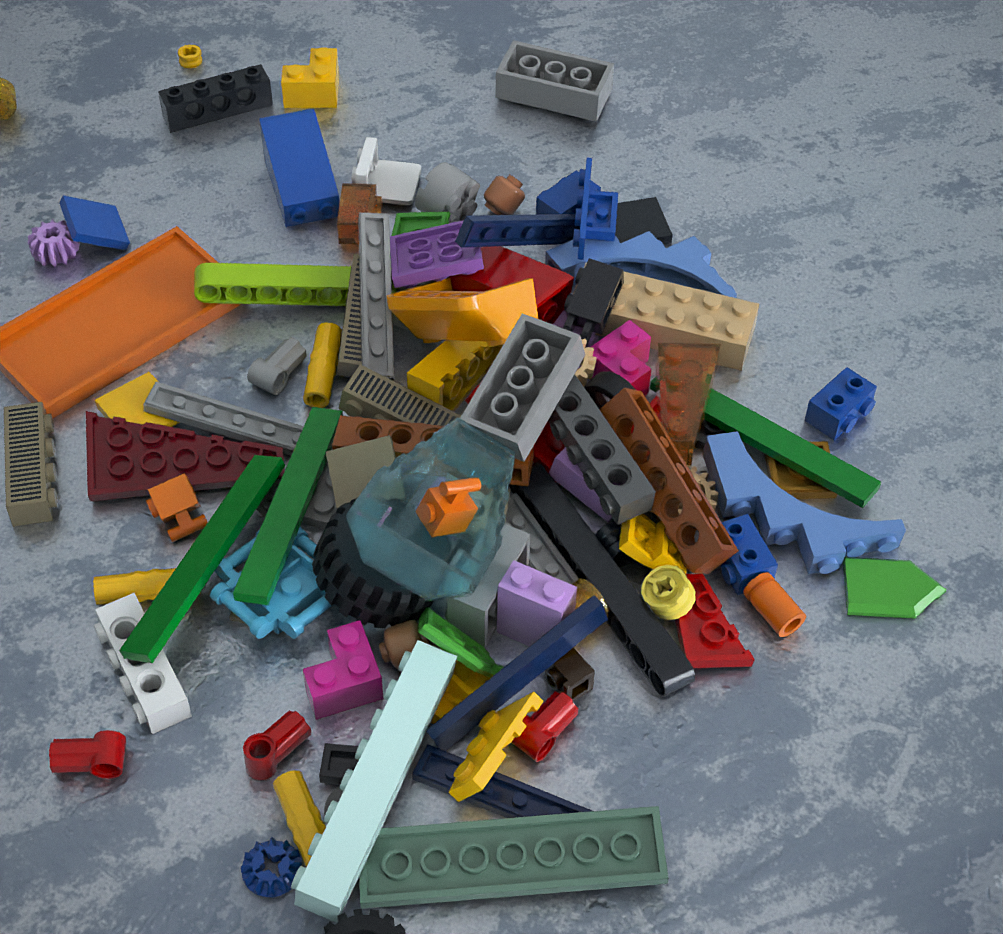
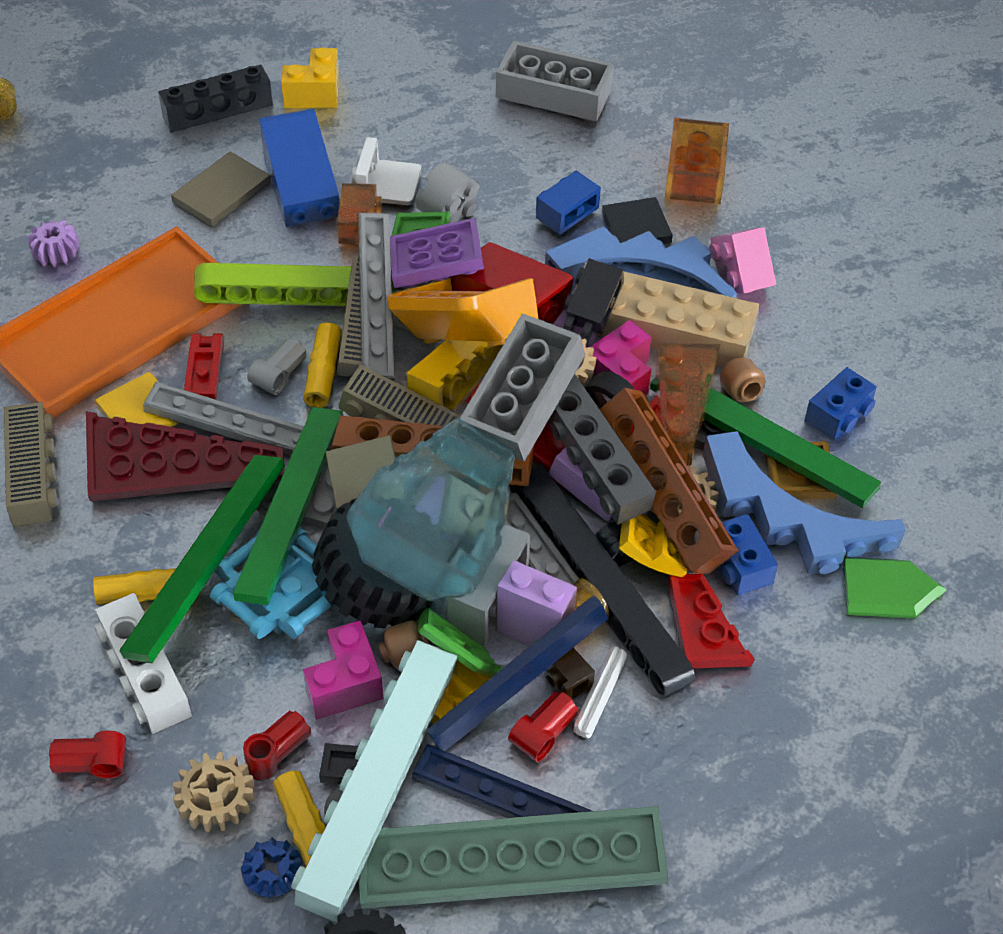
(94, 223): blue tile -> none
(175, 500): orange brick -> none
(189, 56): yellow bush -> none
(195, 788): none -> tan gear
(204, 364): none -> red plate
(221, 188): none -> dark tan tile
(448, 507): orange brick -> none
(486, 750): yellow wing -> none
(504, 195): nougat head -> none
(516, 230): dark blue tile -> none
(597, 214): blue bracket -> none
(600, 692): none -> white axle
(665, 603): light yellow wheel -> none
(697, 161): none -> clear orange brick
(742, 380): none -> medium nougat head
(746, 258): none -> bright pink brick
(774, 604): orange piece -> none

